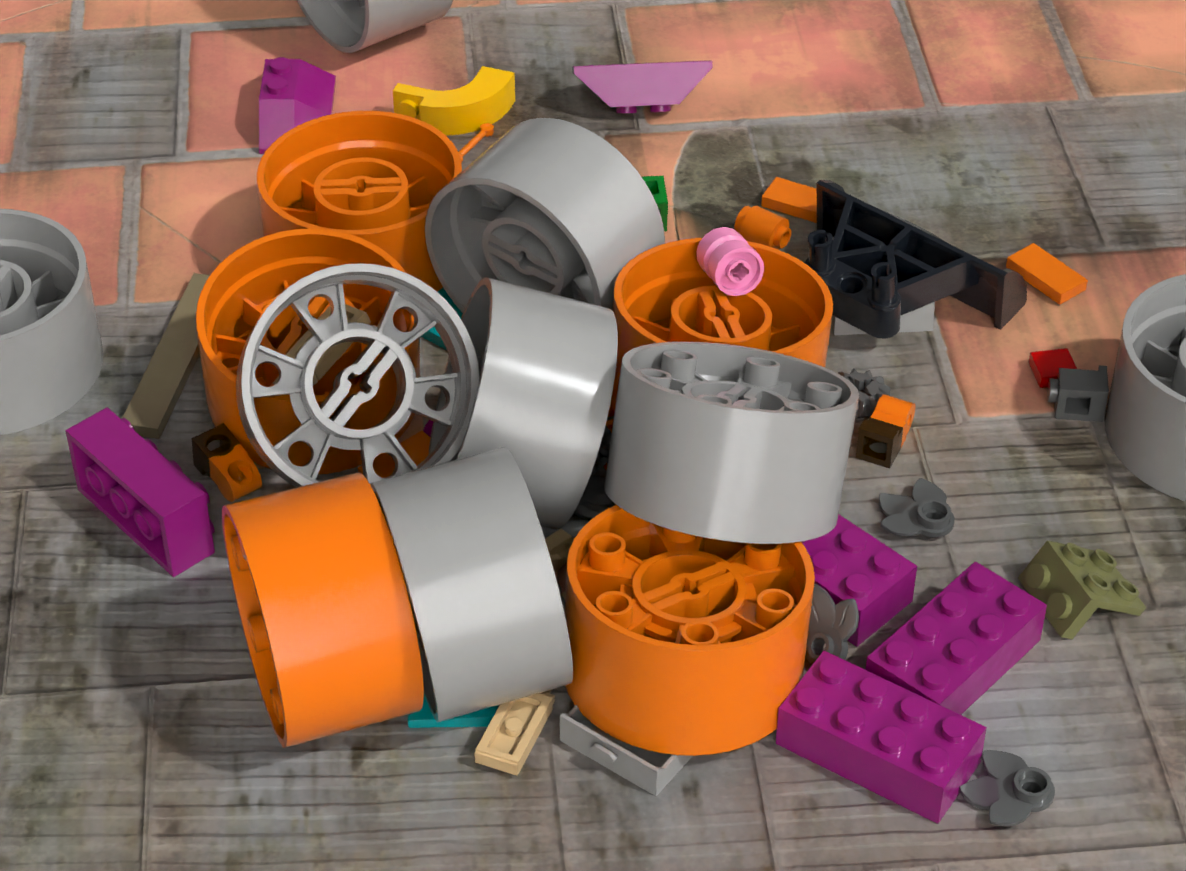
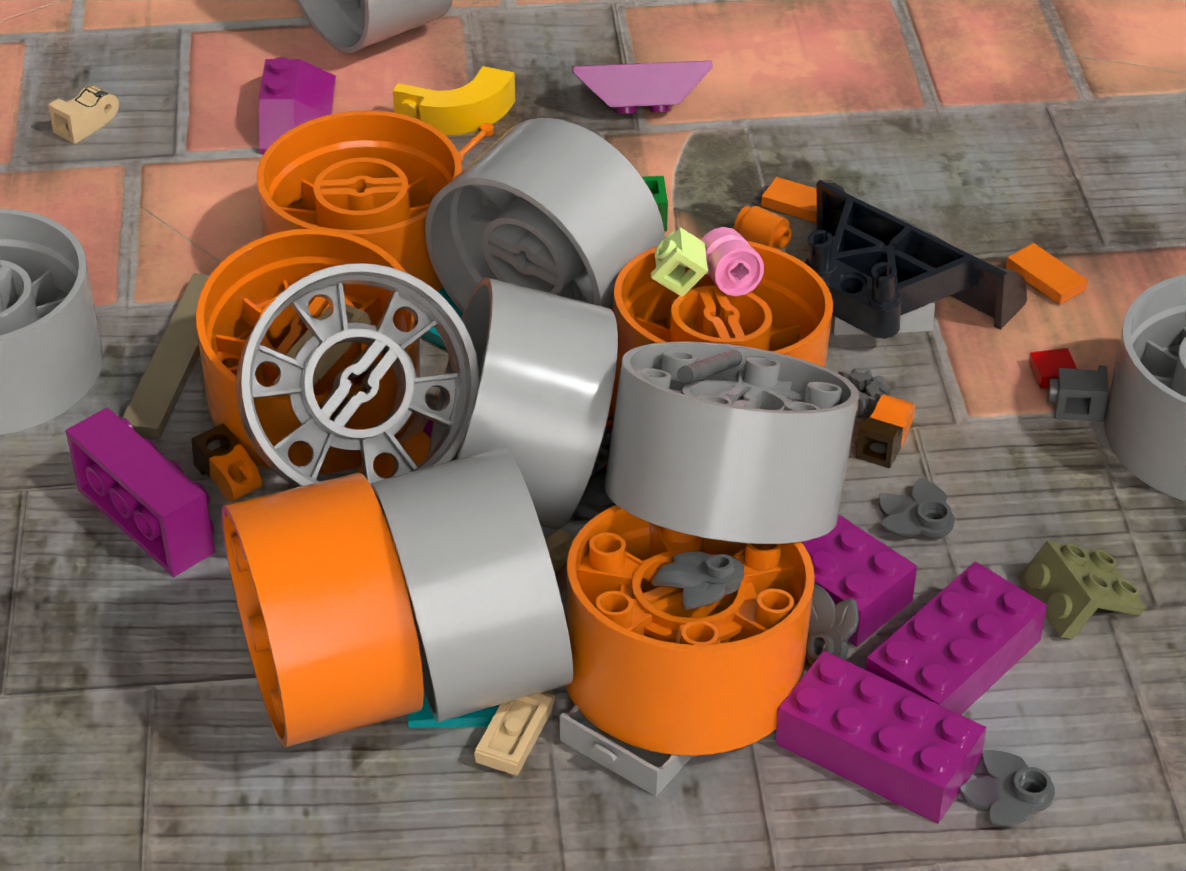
(83, 113): none -> tan leg
(674, 255): none -> yellowish green brick
(701, 577): none -> dark grey plate
(709, 366): none -> dark grey bar

